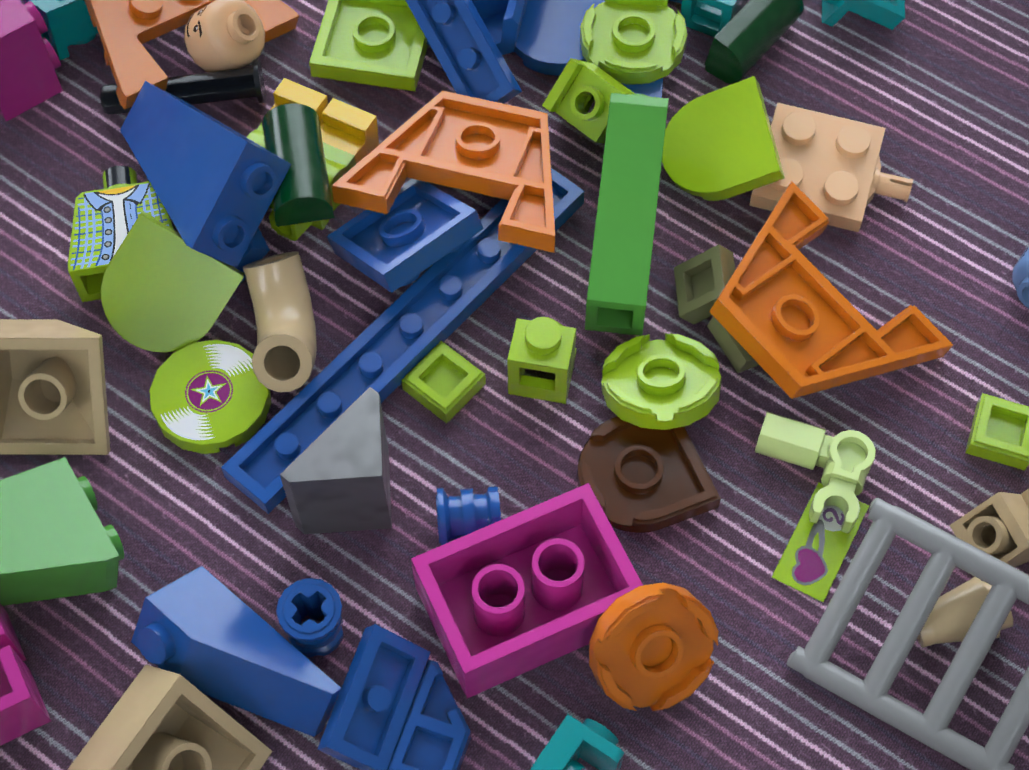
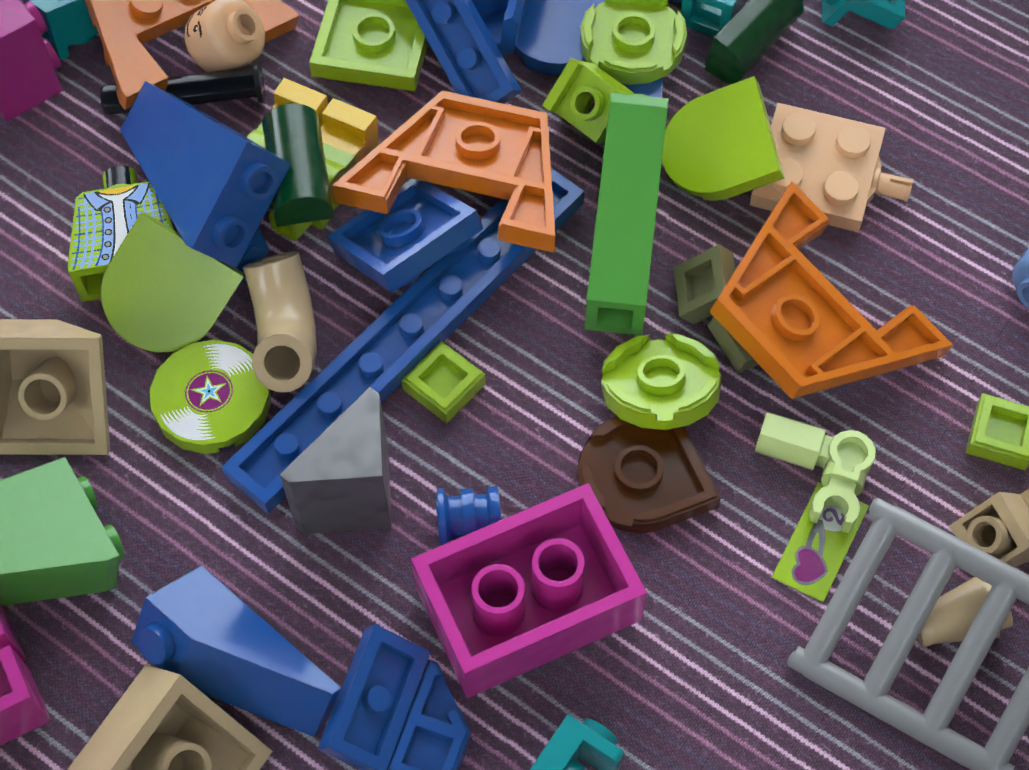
(313, 599): blue bush -> none
(543, 347): lime brick -> none
(653, 647): orange tile -> none

